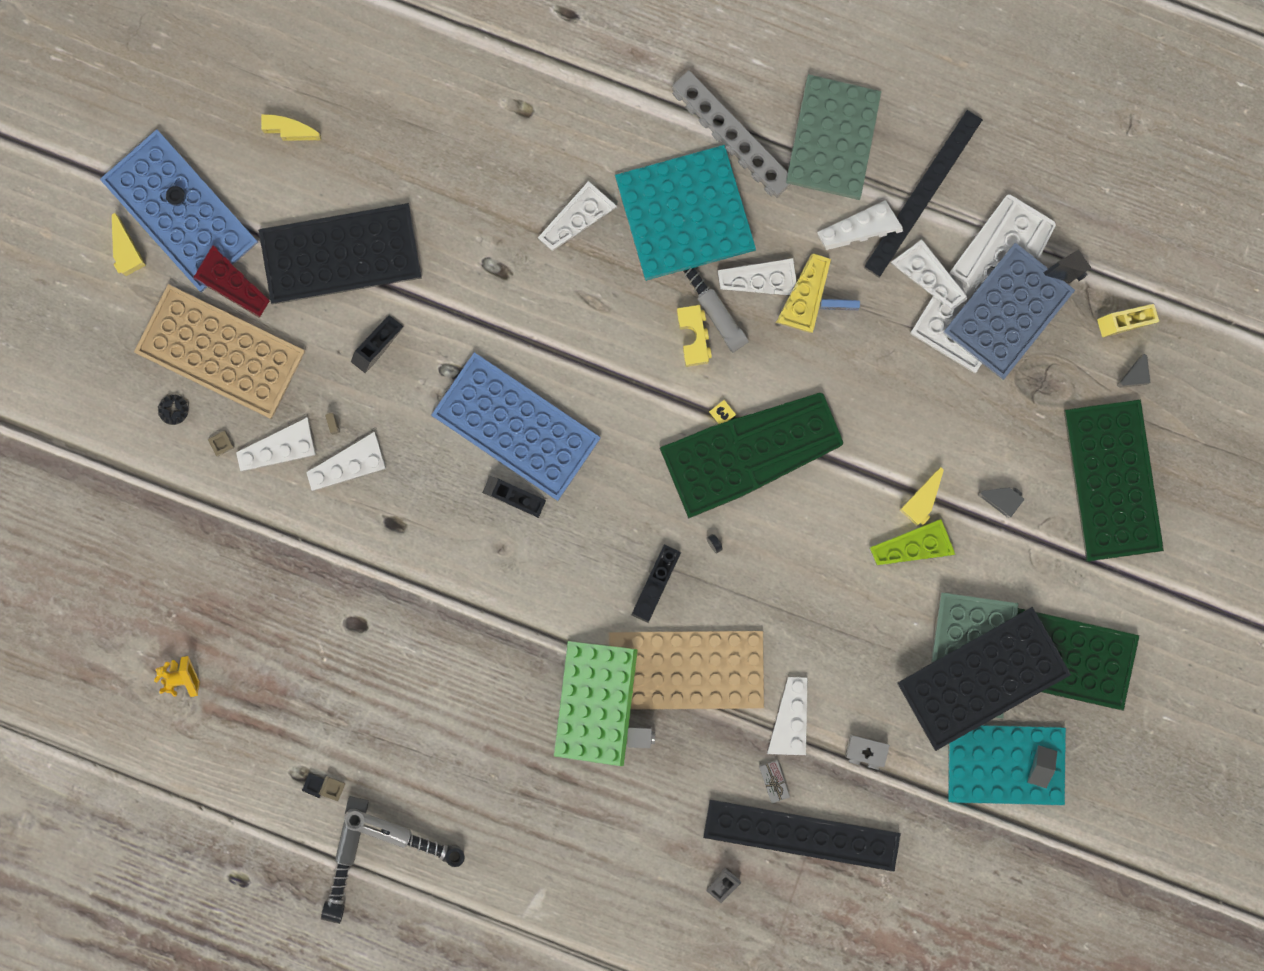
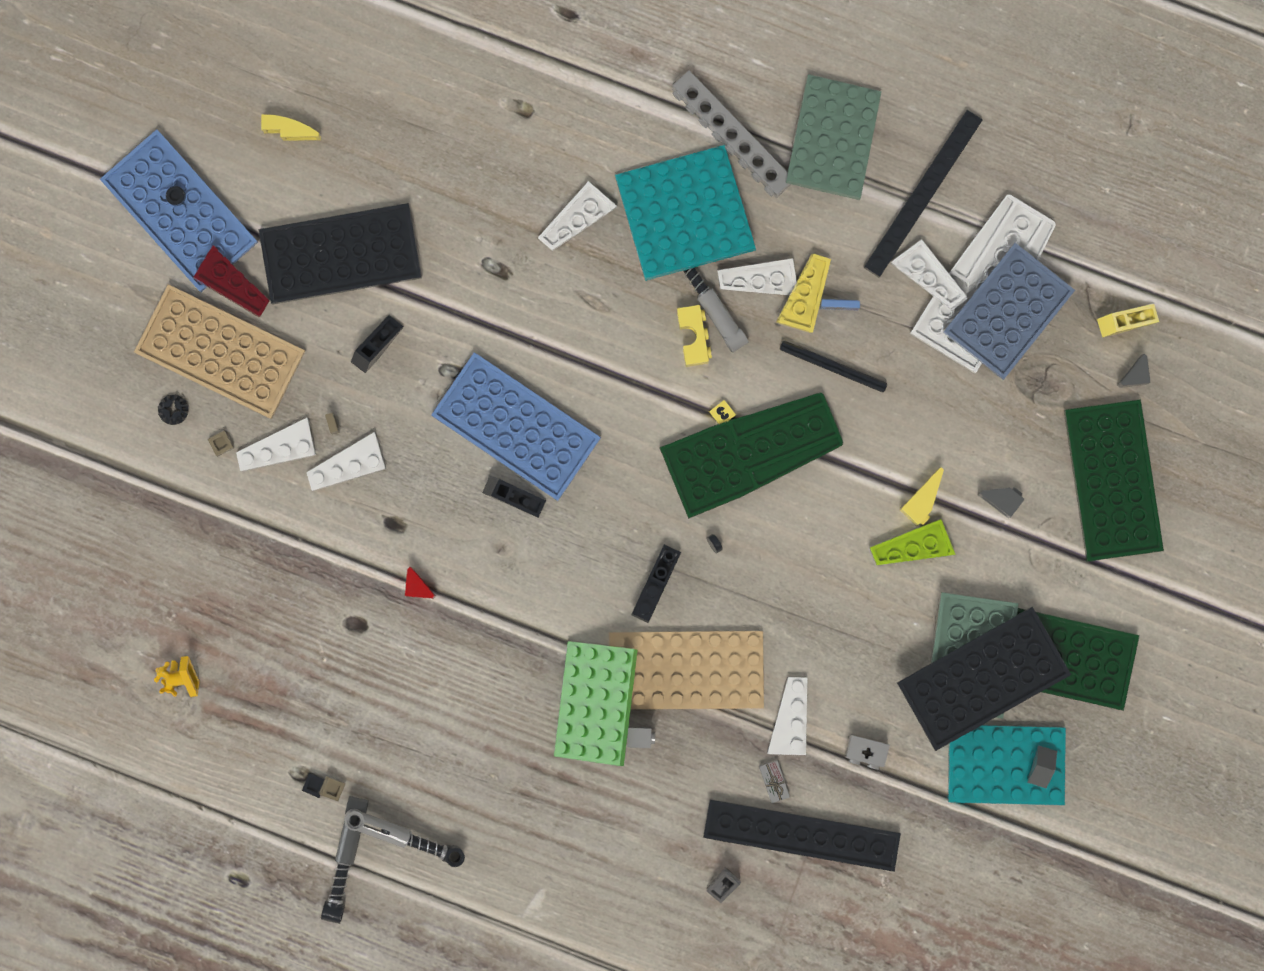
(124, 250): light yellow slope -> none
(416, 586): none -> red slope
(833, 366): none -> black axle
(865, 224): white wing -> none
(1069, 268): black slope -> none

